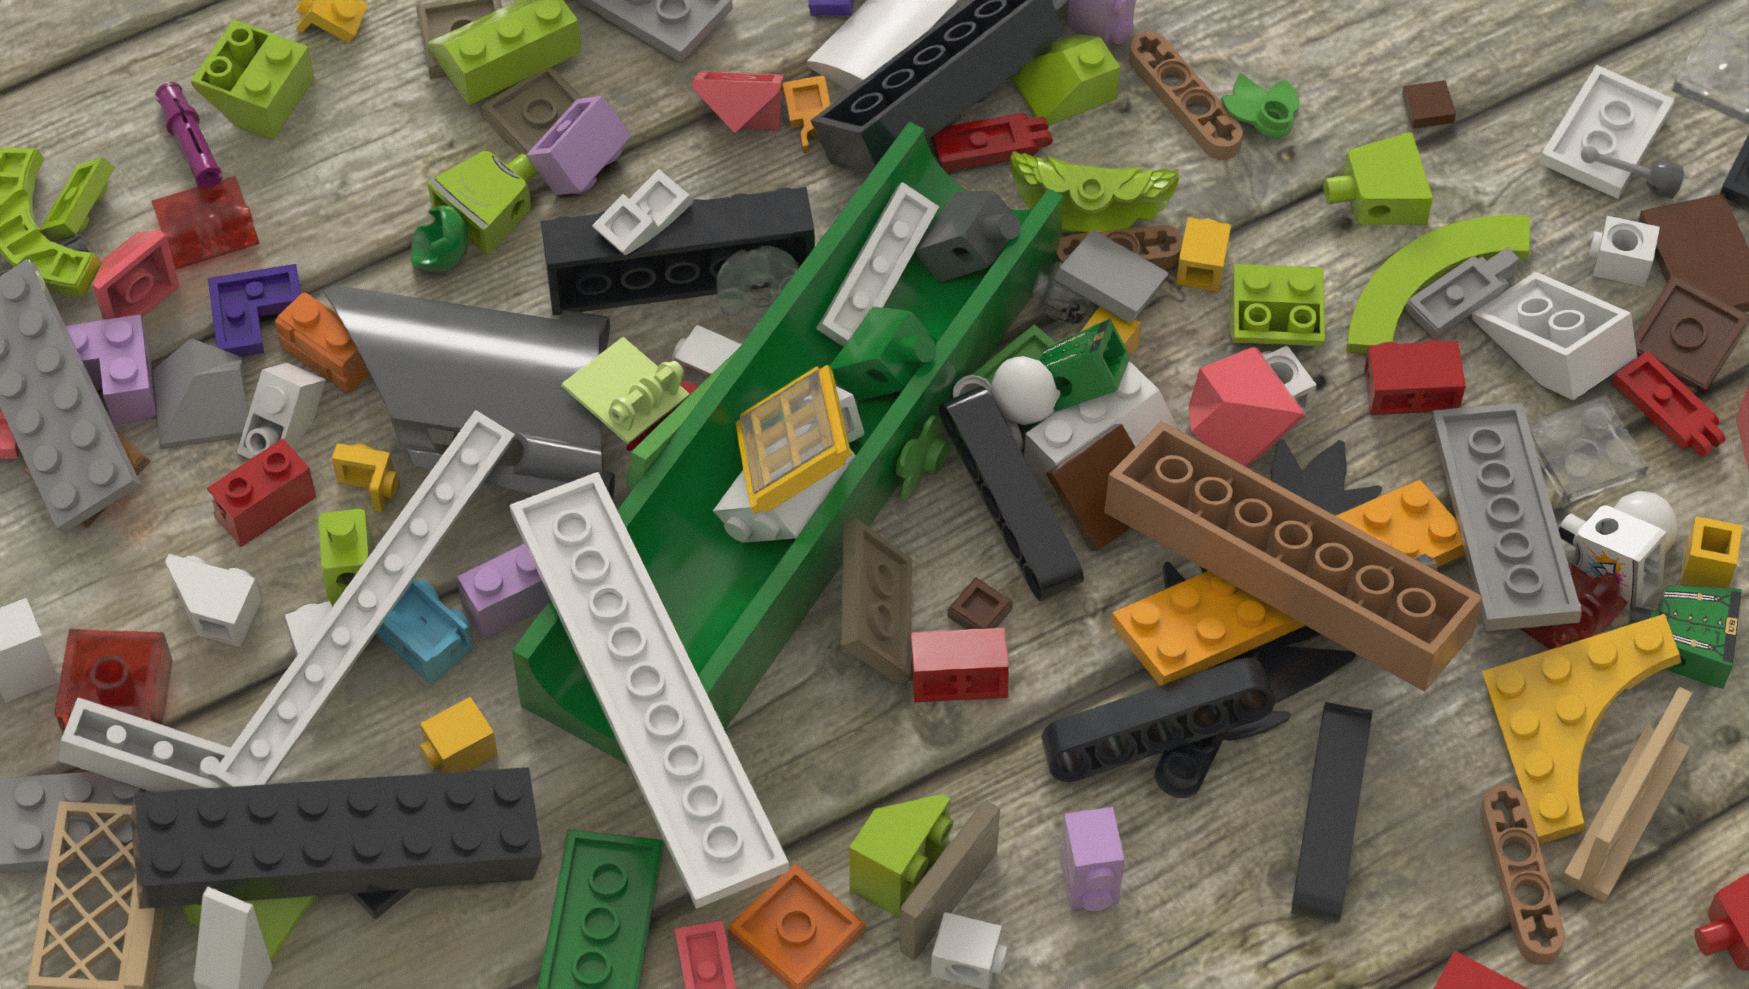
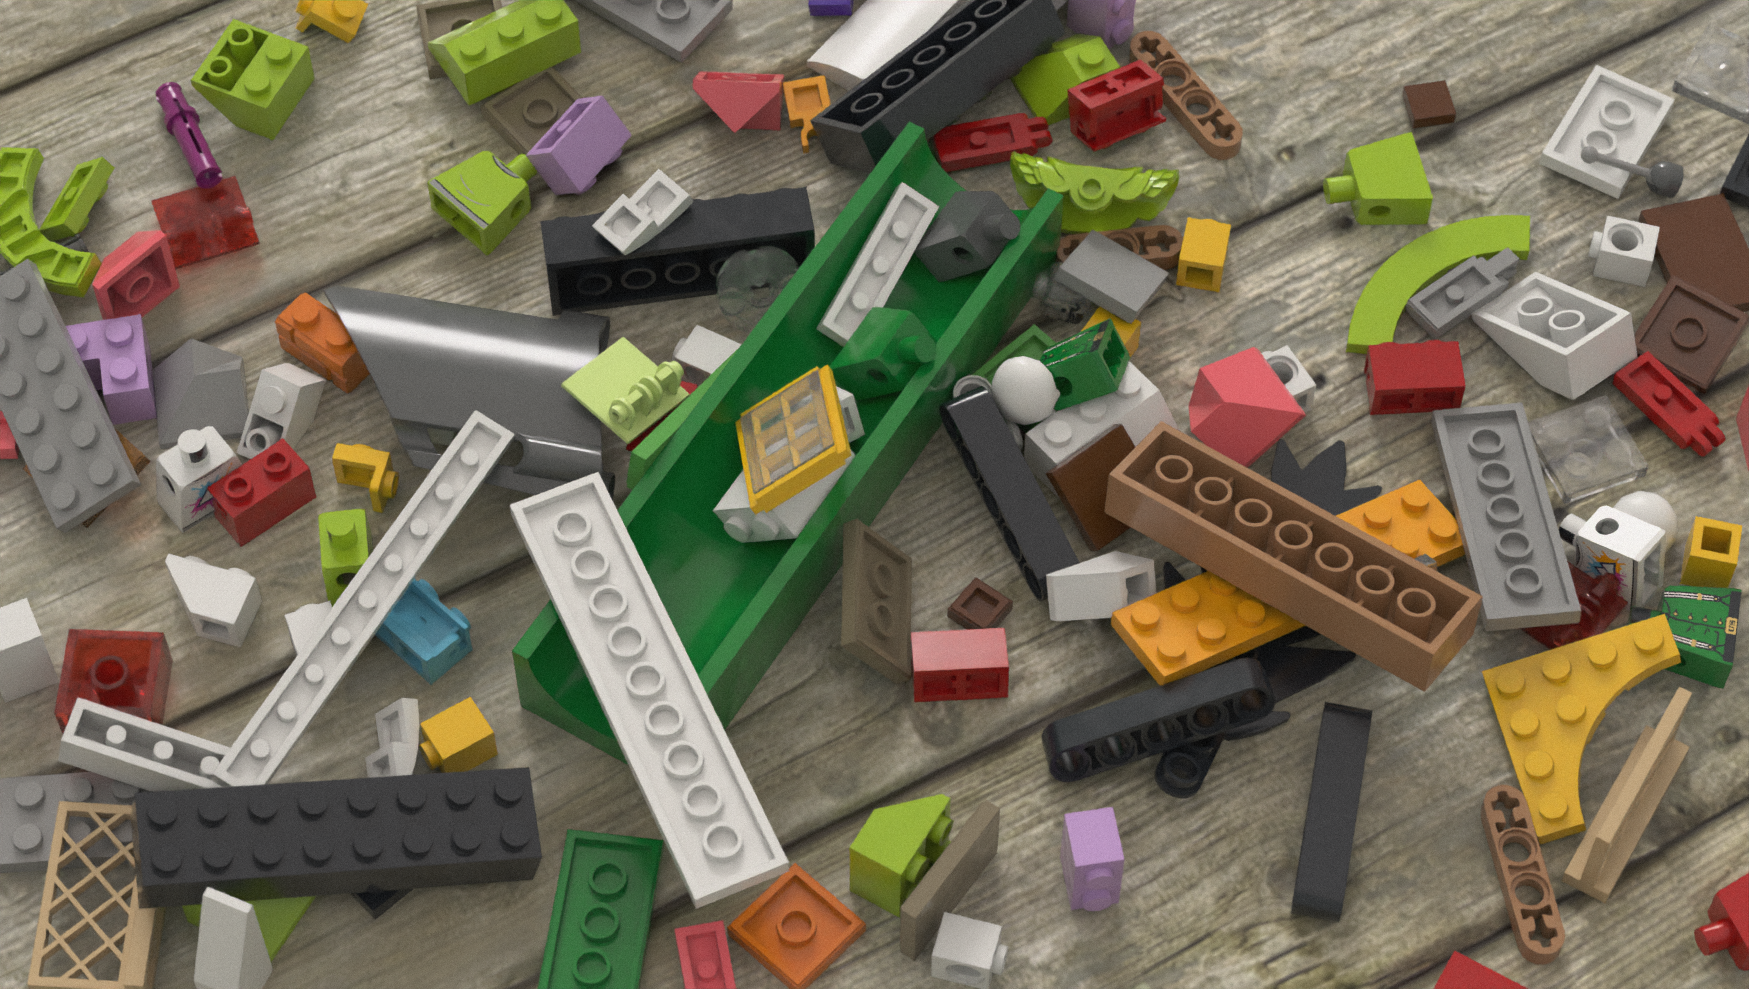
(187, 472): none -> white torso
(245, 297): dark purple plate -> none
(397, 740): none -> white slope
(440, 243): green hair -> none
(502, 591): lavender brick -> none
(922, 456): bright green plate -> none
(1099, 586): none -> white slope
(1116, 105): none -> red hinge
(1268, 111): bright green plate -> none
(1277, 305): lime slope -> none

